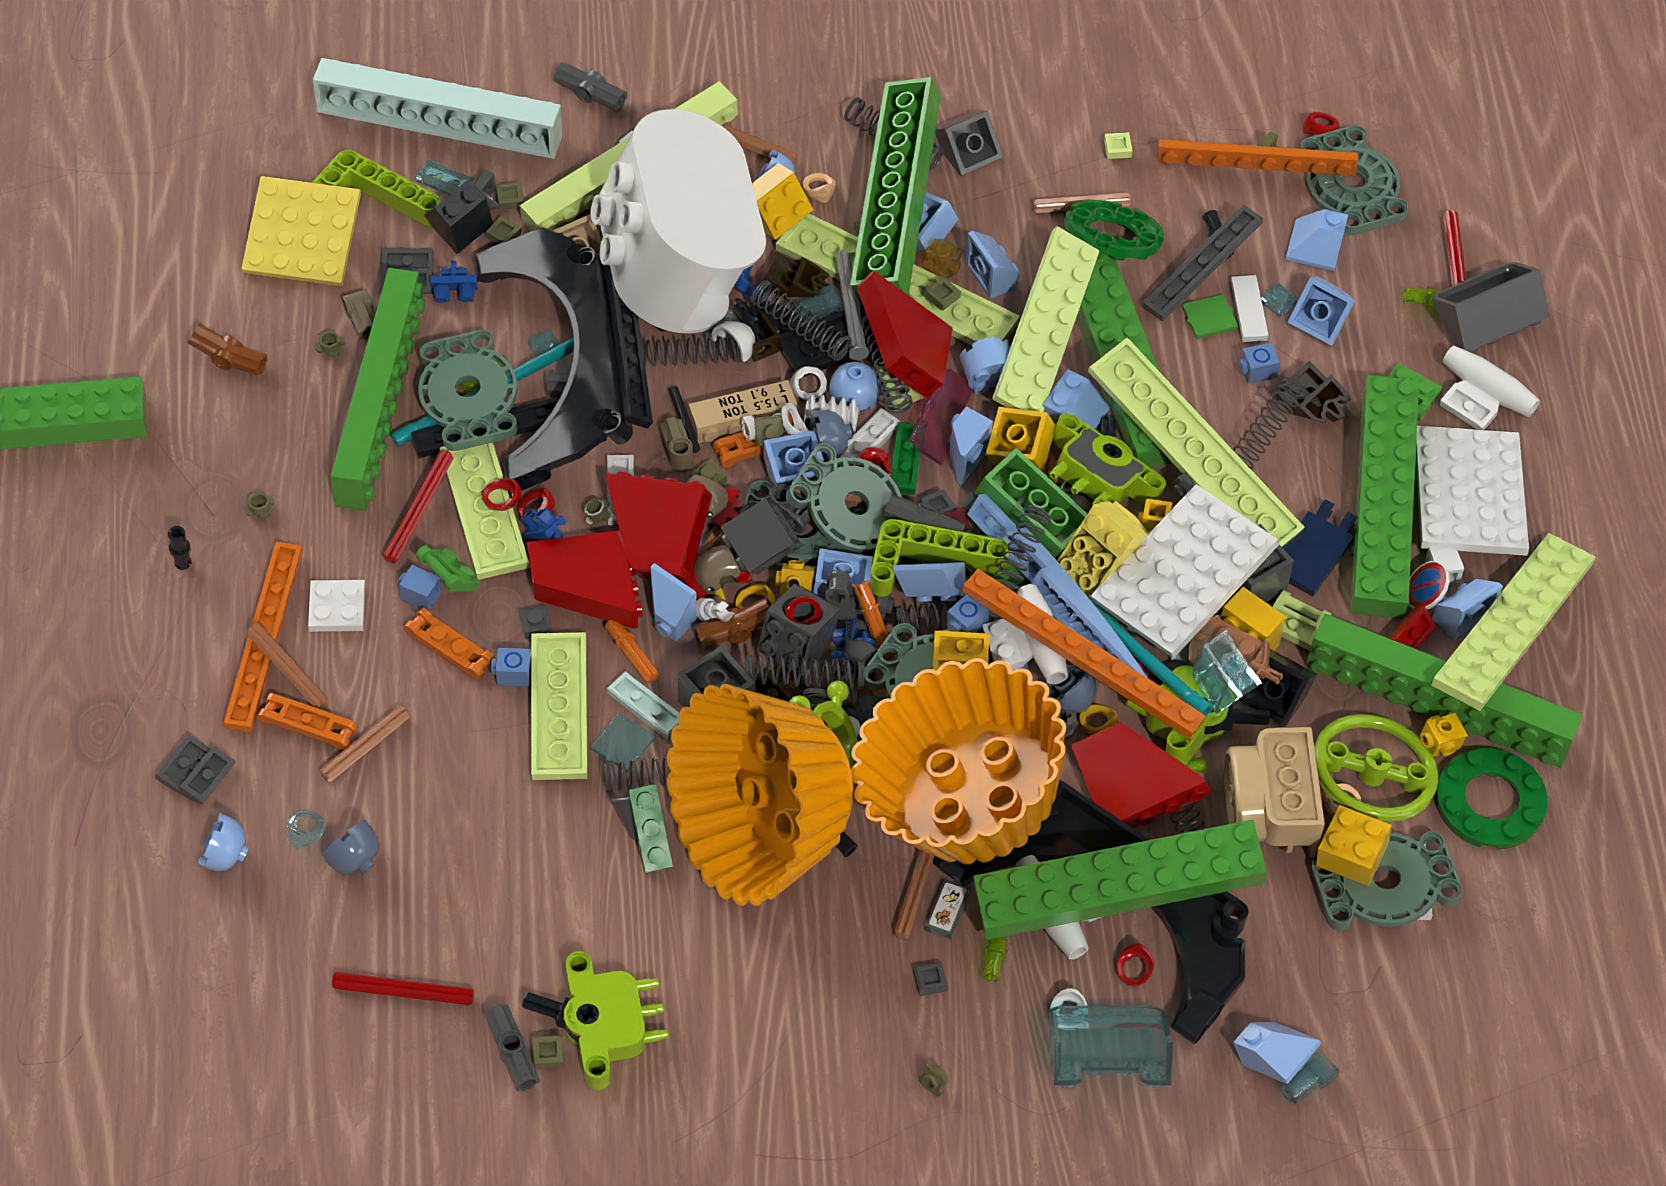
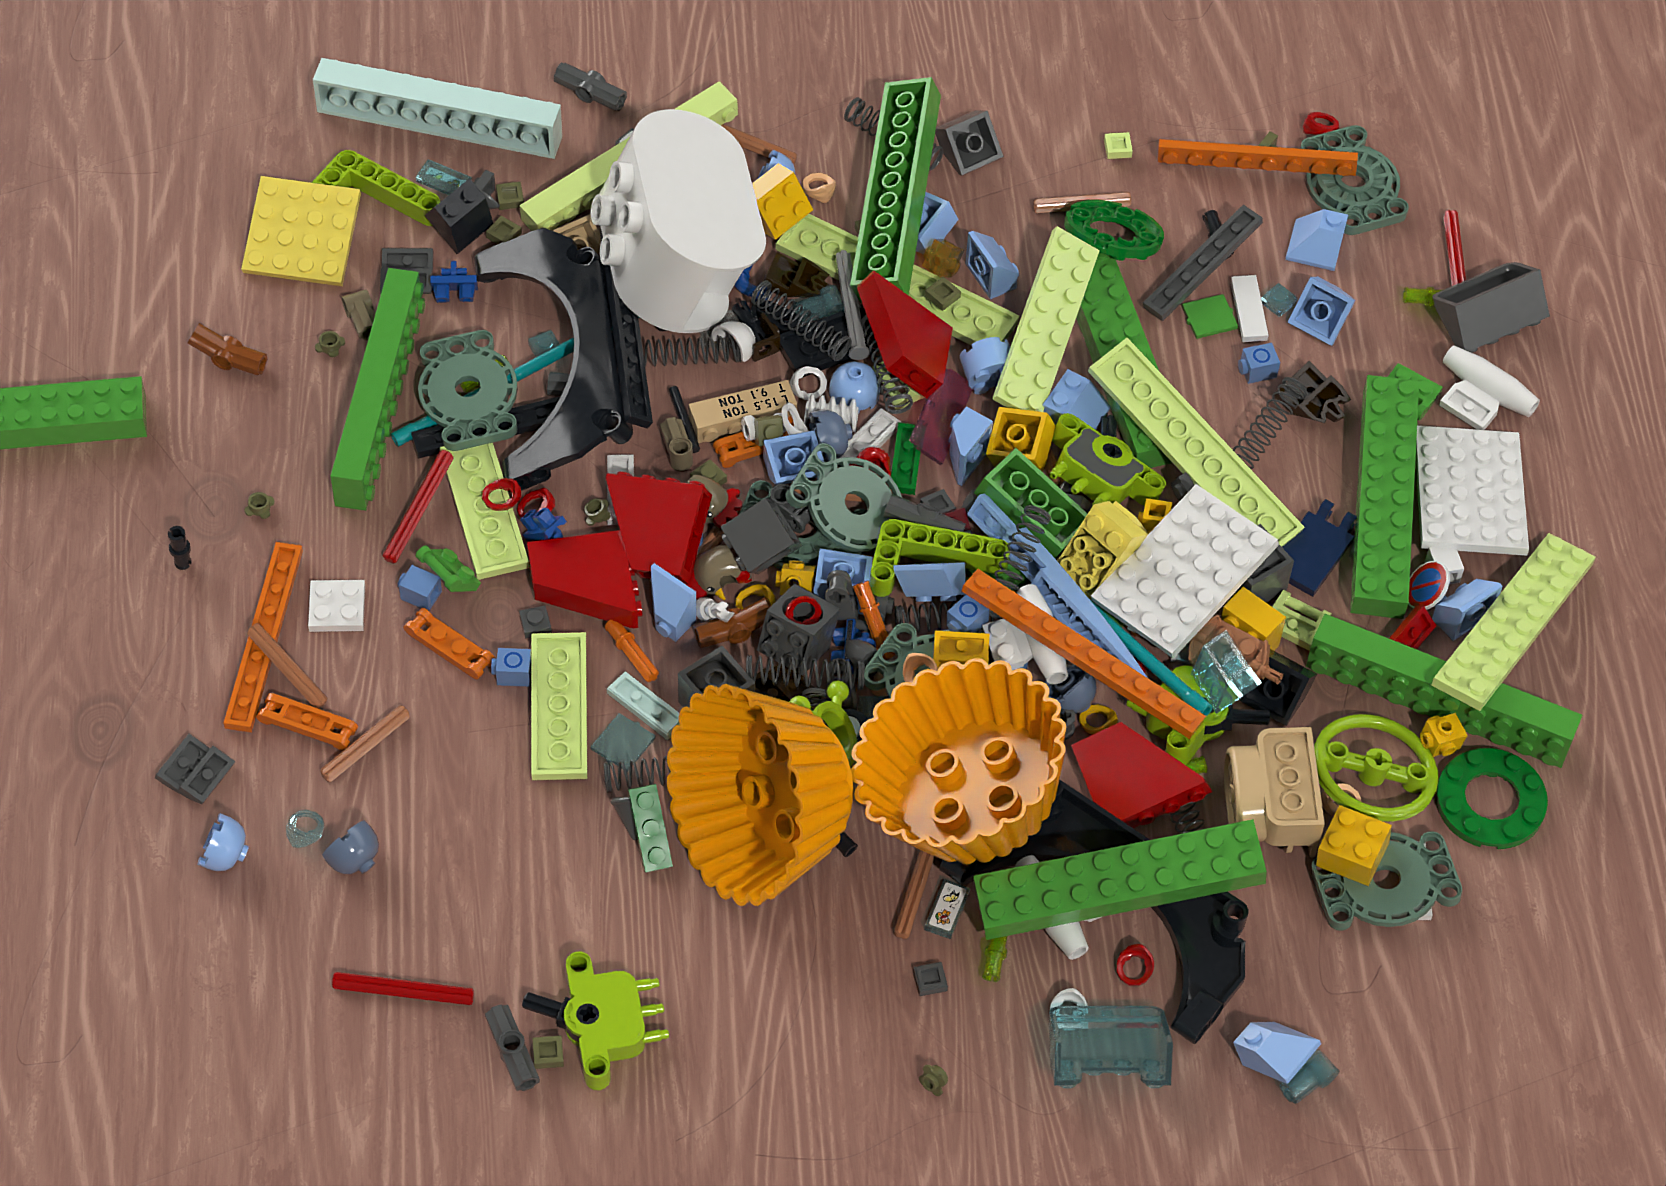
(915, 660): none -> light nougat piece

